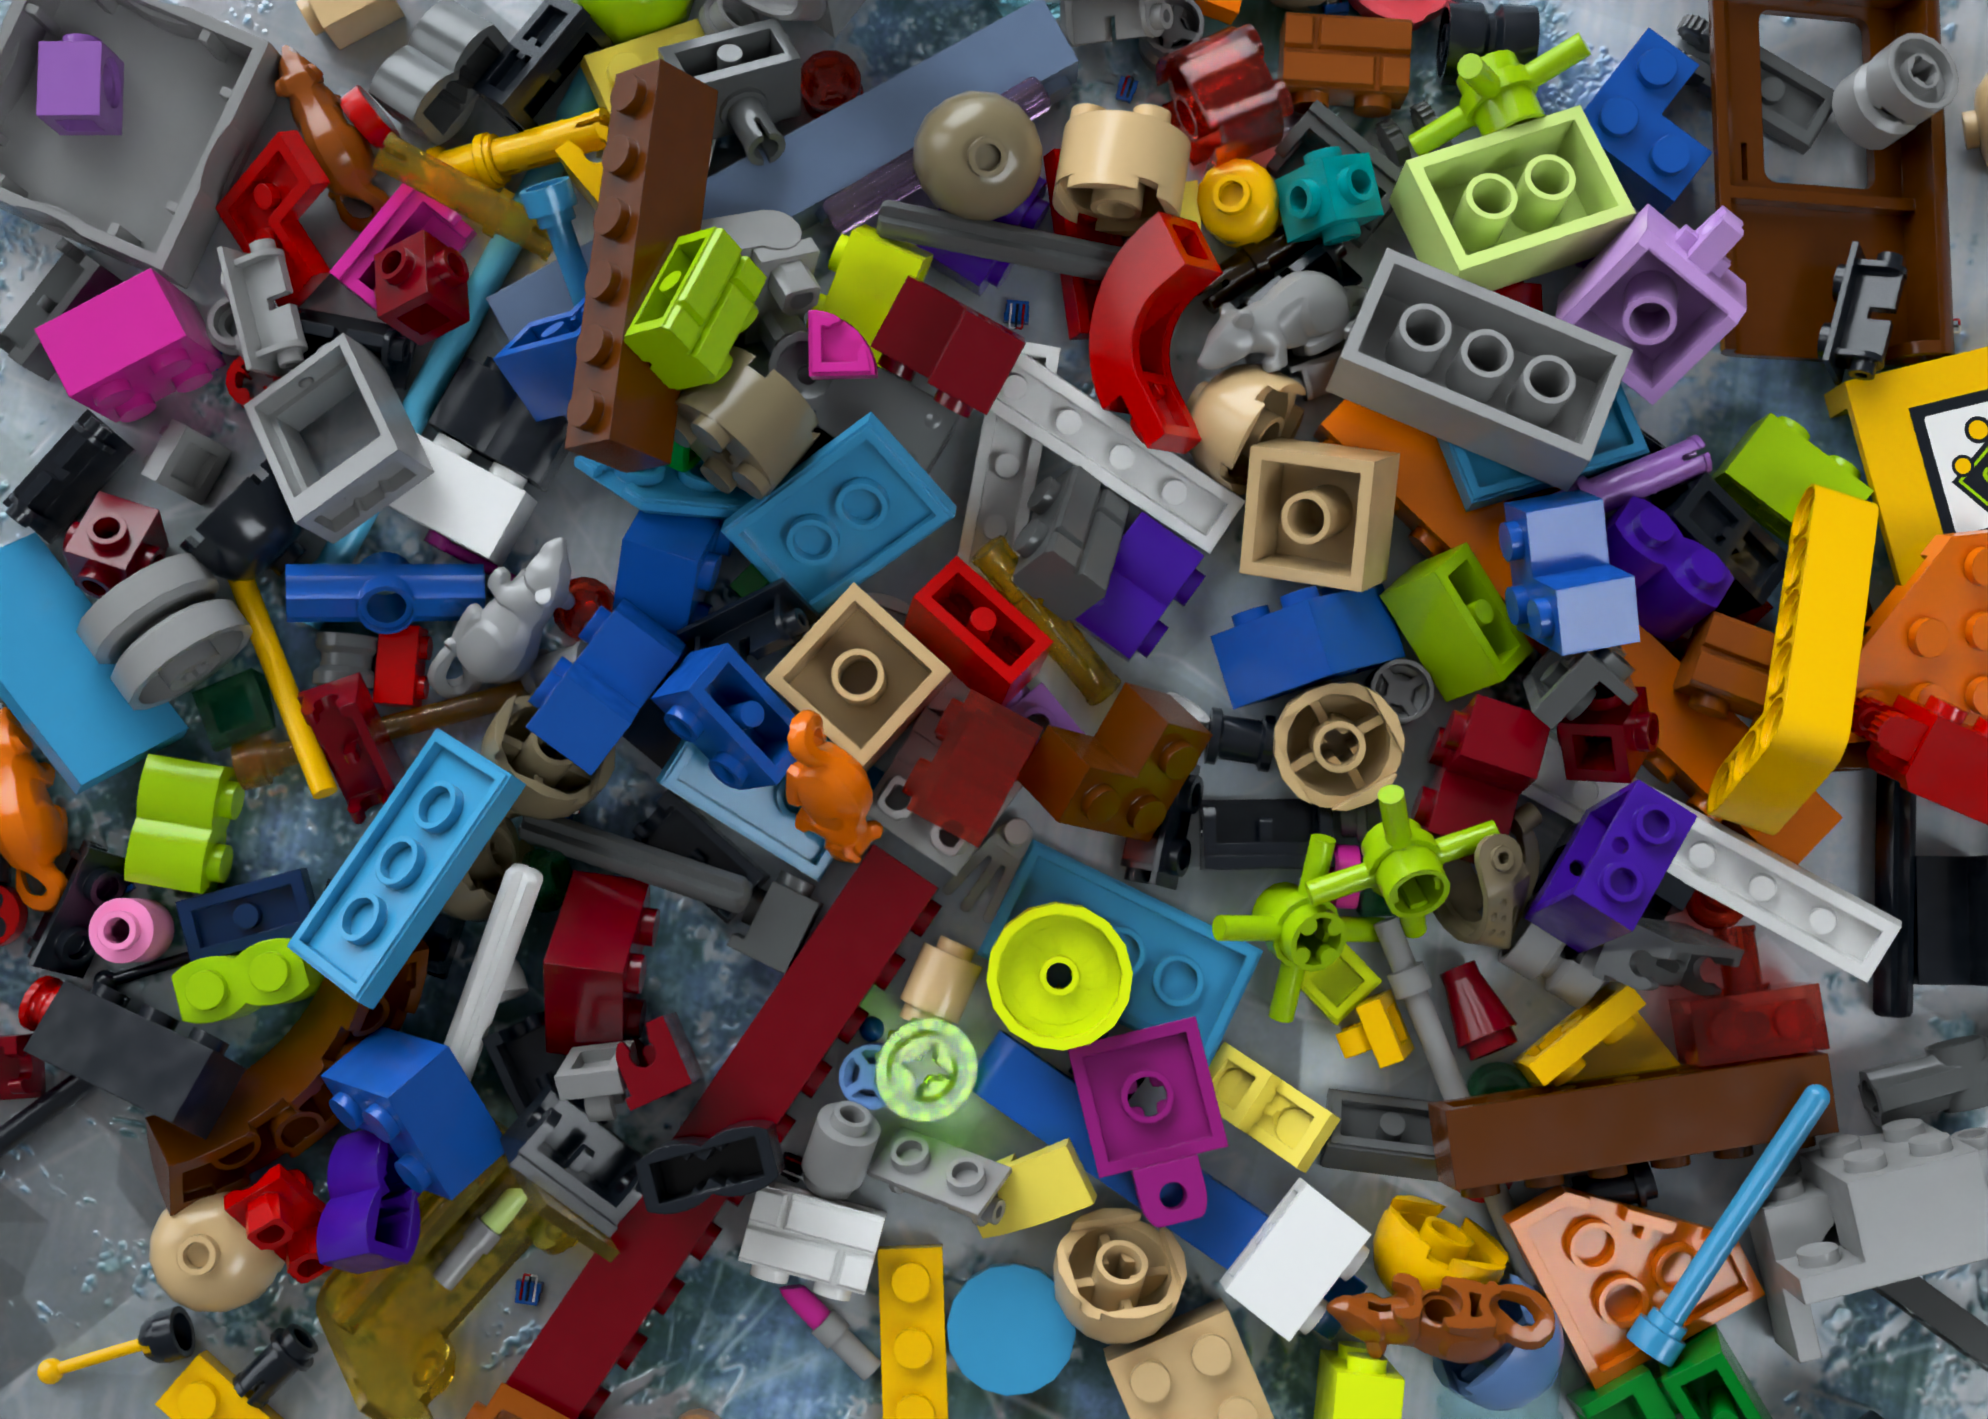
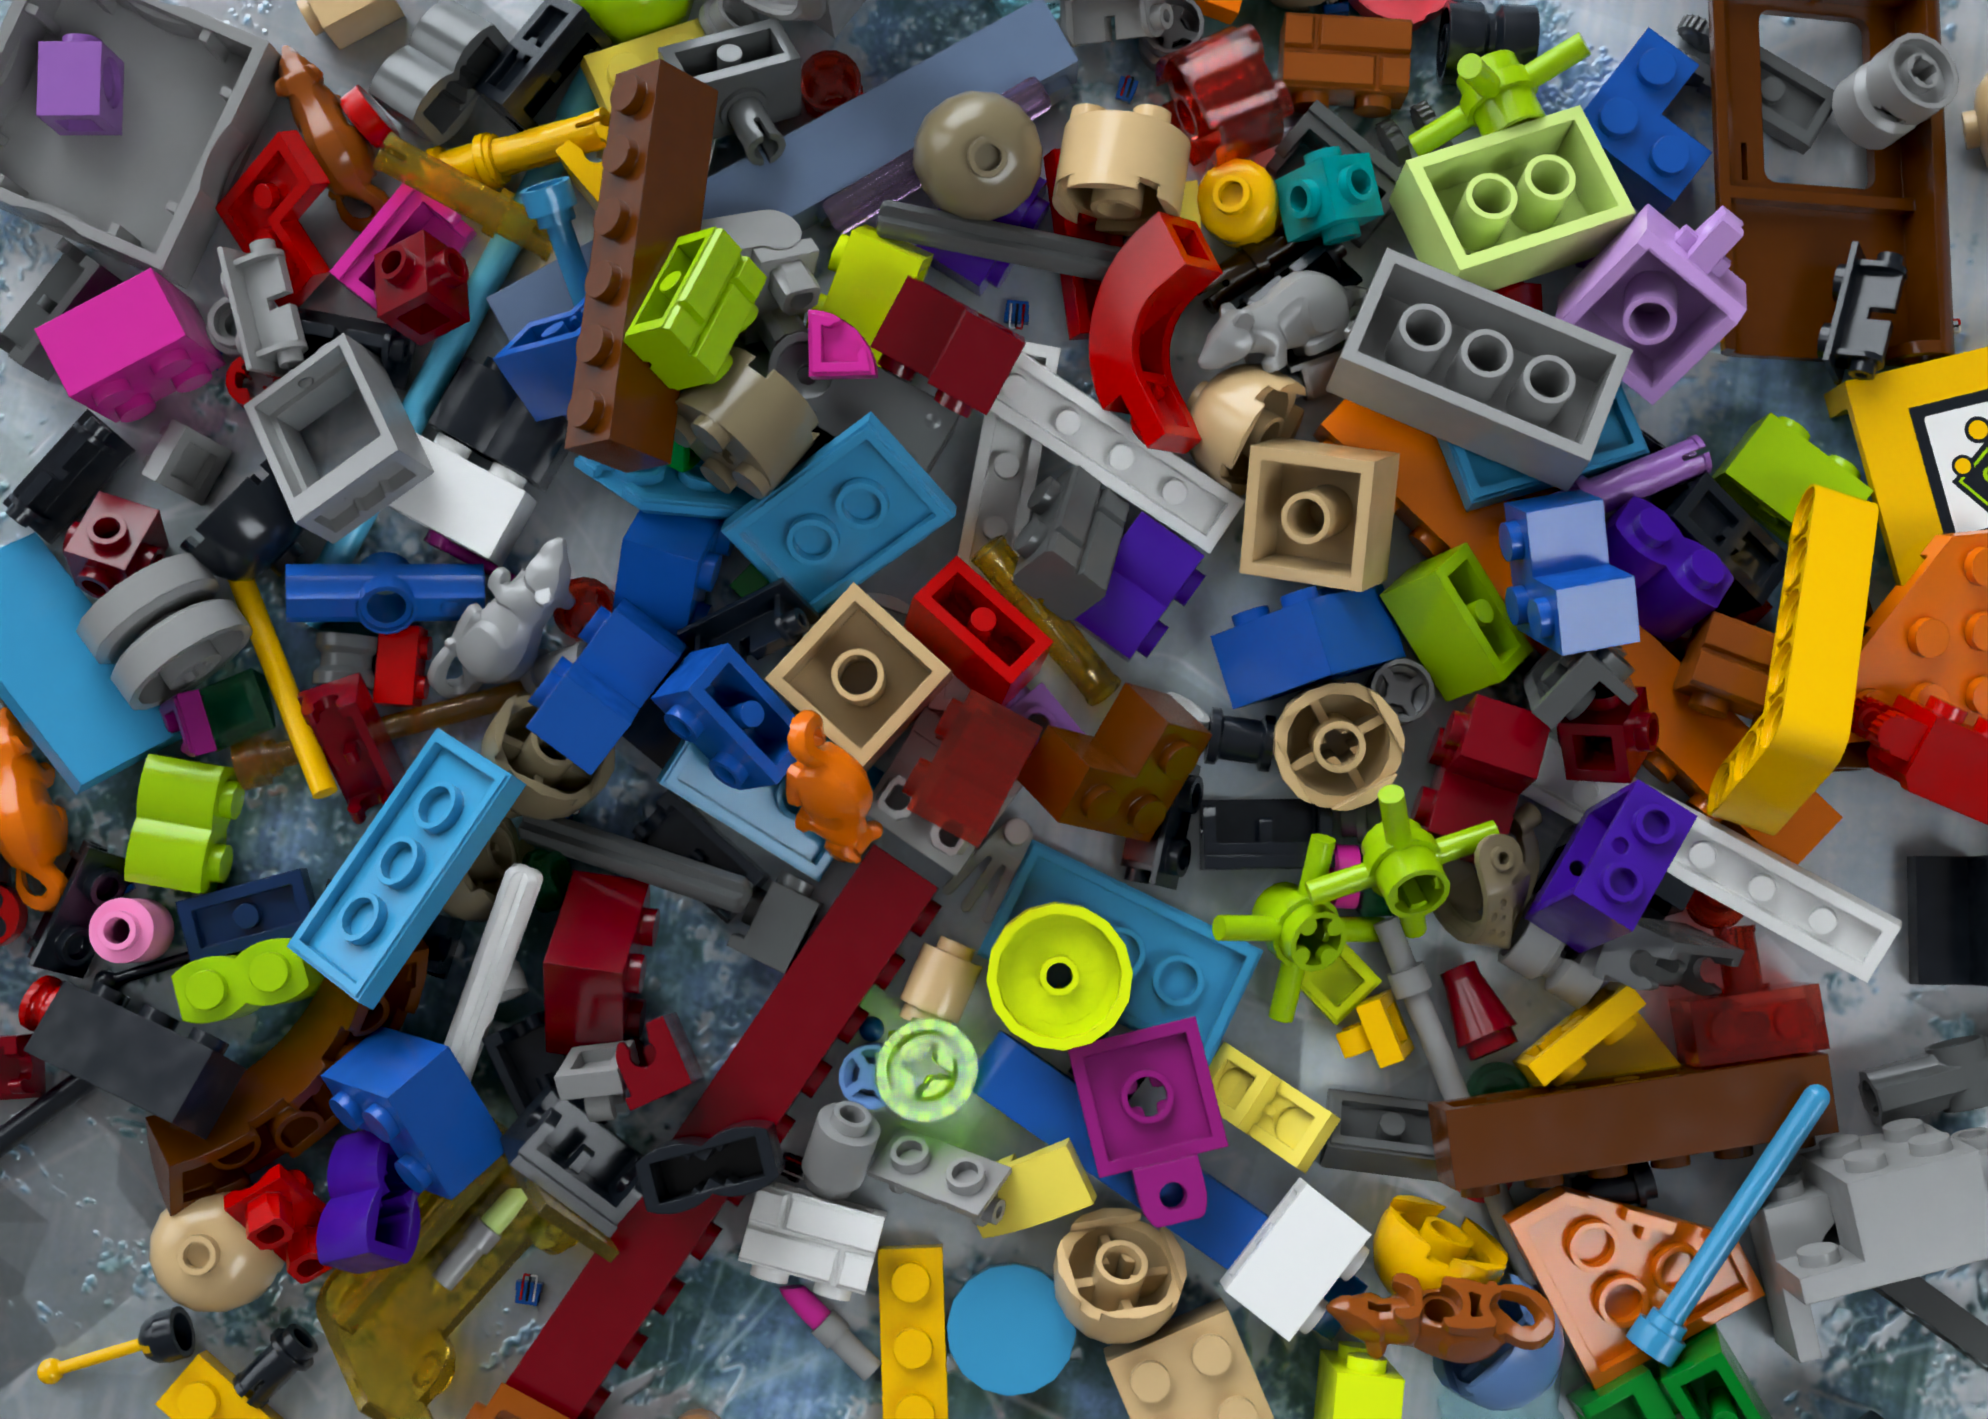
(187, 714): none -> magenta tile
(1895, 895): black axle -> none

